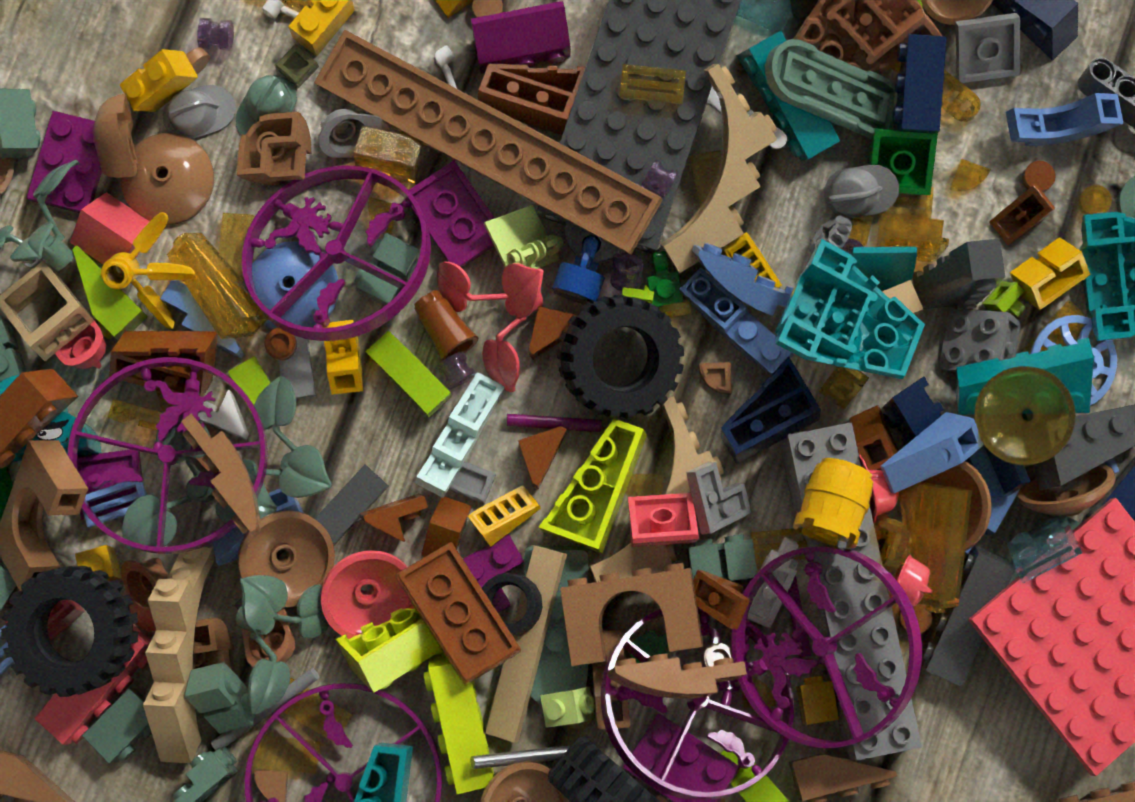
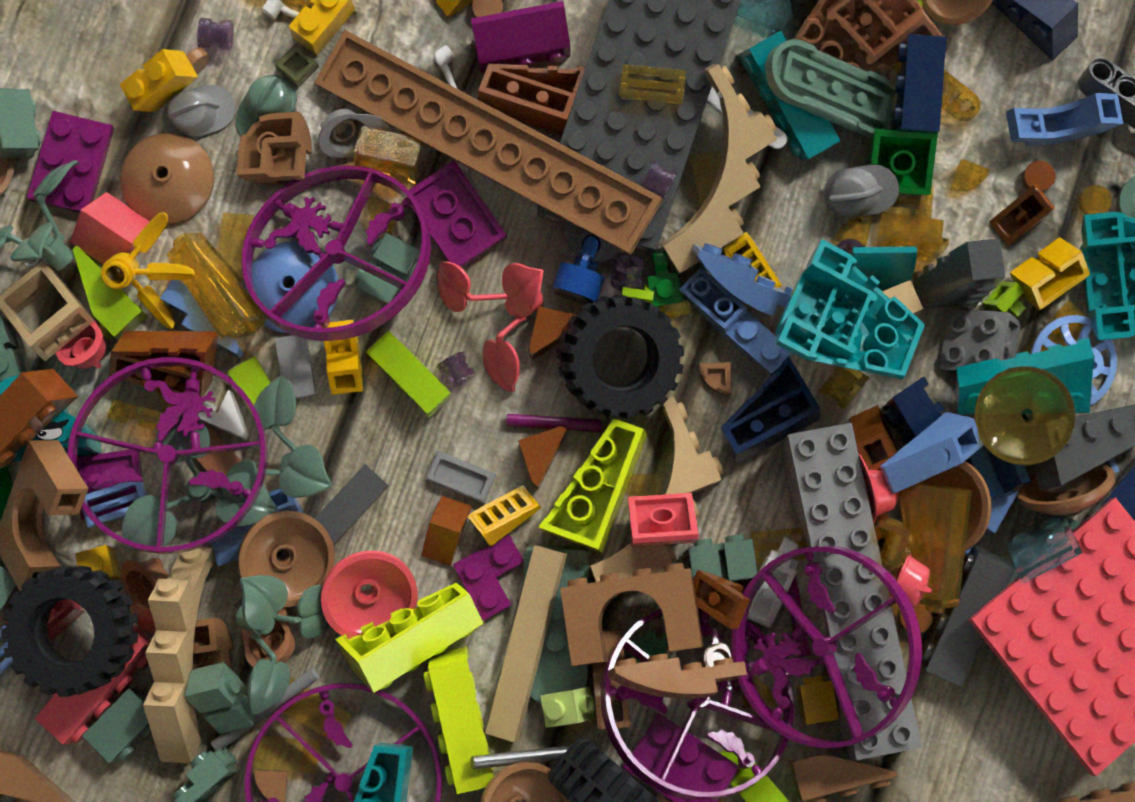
(114, 139): medium nougat brick -> none
(233, 483): medium nougat slope -> none
(280, 344): dark orange tile -> none
(387, 515): dark orange slope -> none
(444, 325): dark orange plant -> none
(458, 613): dark orange tile -> none
(459, 434): light aqua slope -> none
(523, 240): yellowish green hinge -> none
(534, 599): black tyre -> none
(712, 503): light grey plate -> none
(834, 231): light grey gear -> none
(835, 502): yellow piece -> none
(987, 48): light grey plate -> none

